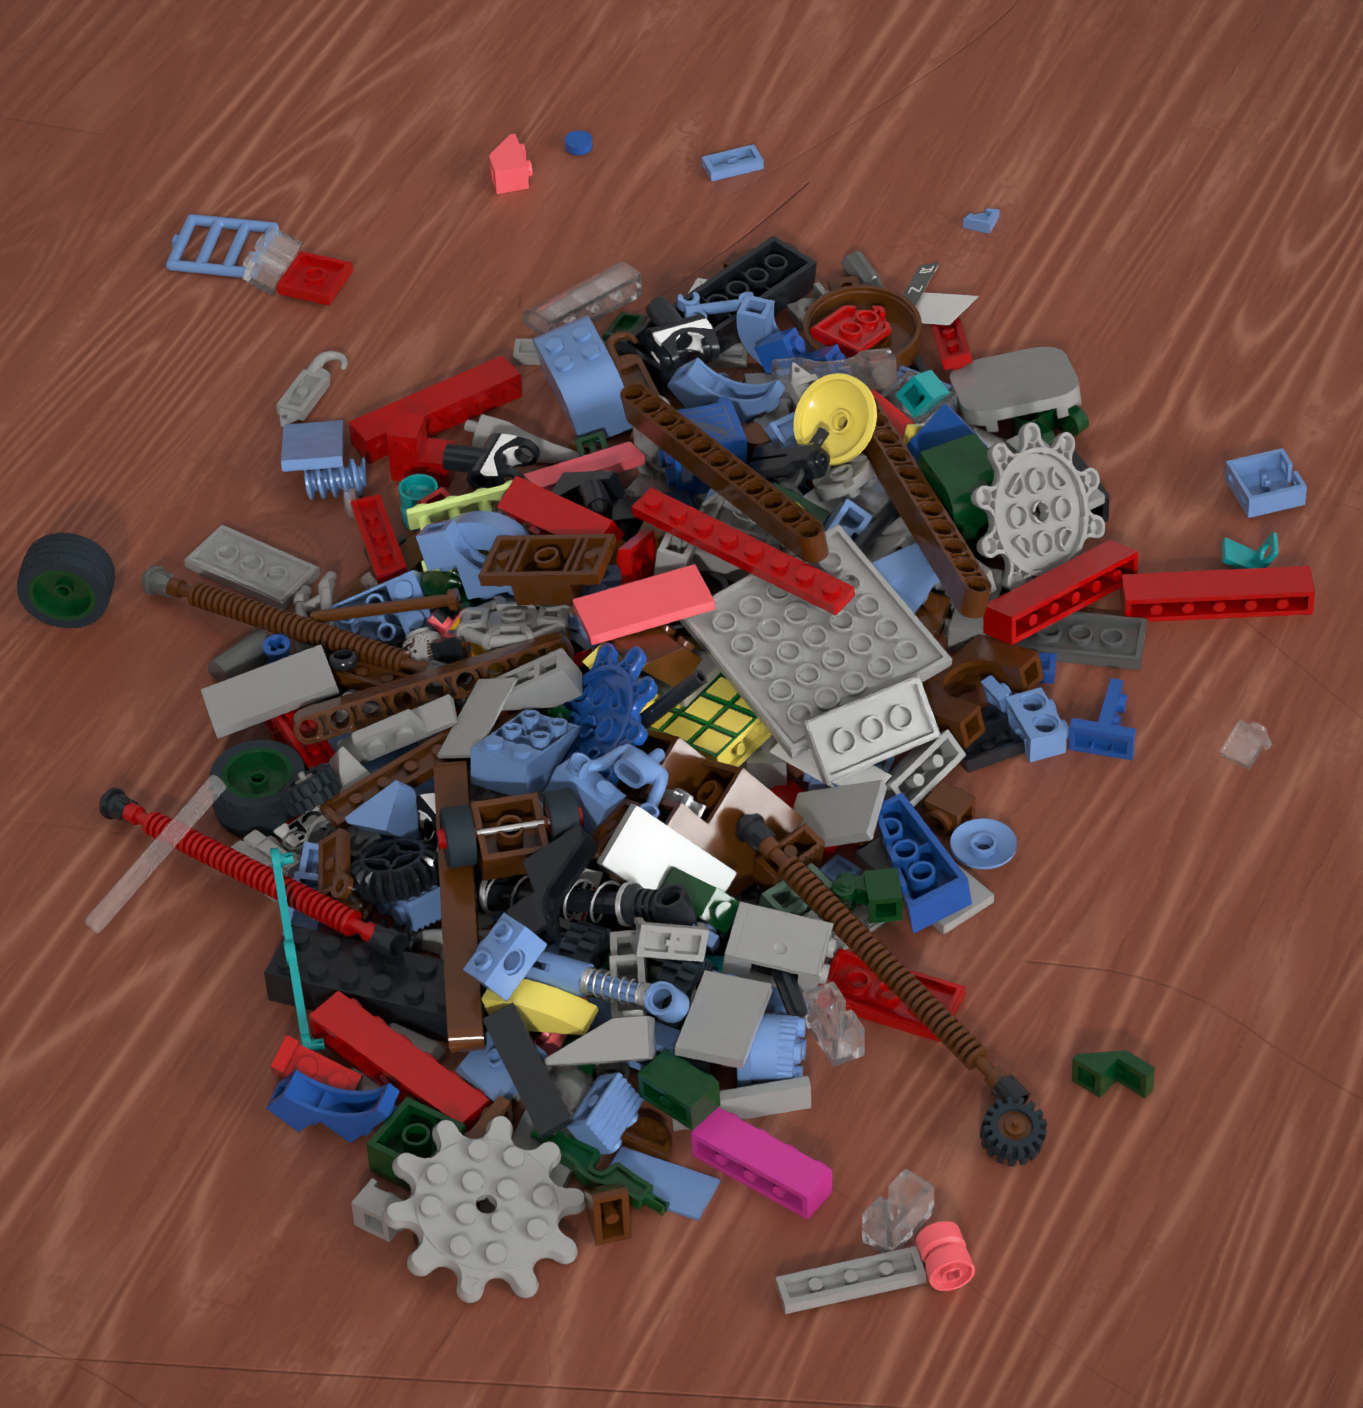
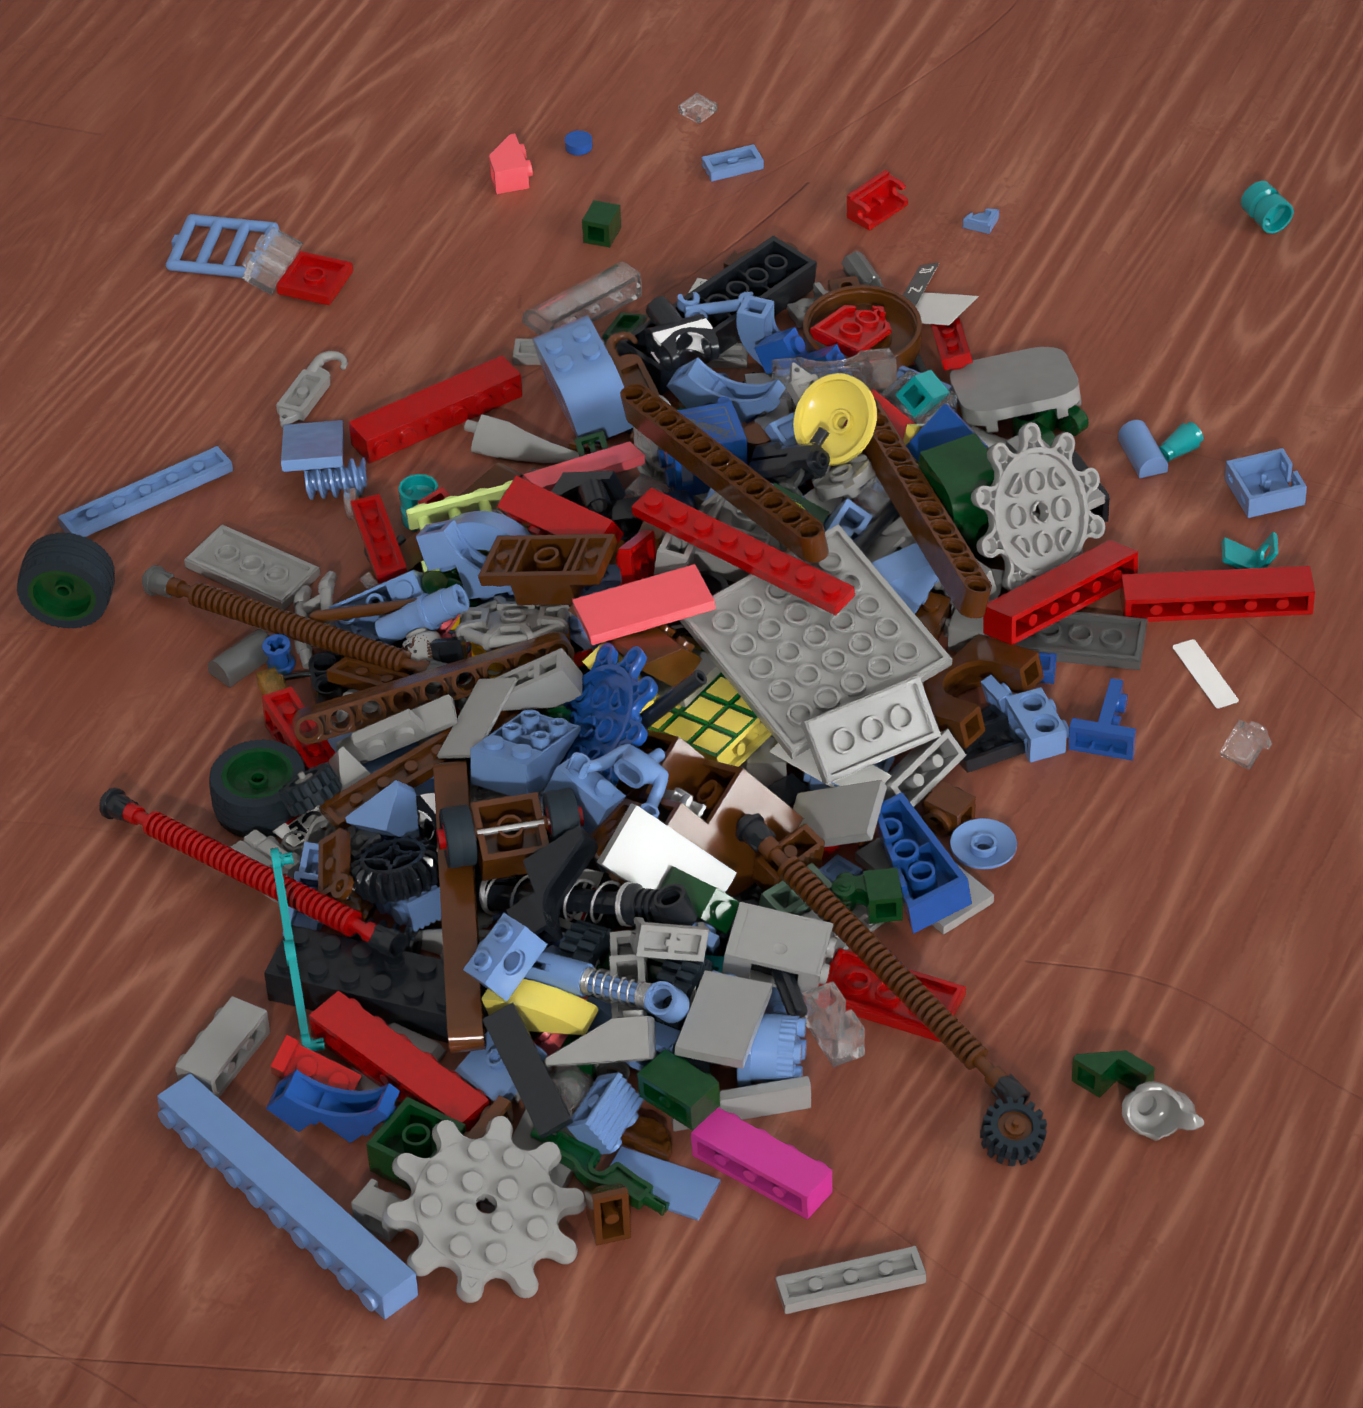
(146, 493): none -> medium blue plate
(155, 854): clear axle -> none
(225, 1045): none -> light grey brick
(269, 691): light grey tile -> none
(287, 1197): none -> medium blue brick
(343, 660): black piece -> none
(413, 452): red brick -> none
(426, 611): none -> medium blue piece
(493, 462): black connector -> none
(601, 223): none -> dark green brick
(697, 108): none -> clear tile
(788, 788): none -> black tile
(876, 200): none -> red hinge
(895, 1220): clear brick -> none
(945, 1256): coral wheel -> none
(1142, 449): none -> medium blue brick
(1159, 1111): none -> light grey hair
(1182, 441): none -> teal cone
(1205, 673): none -> white sticker
(1267, 207): none -> teal wheel

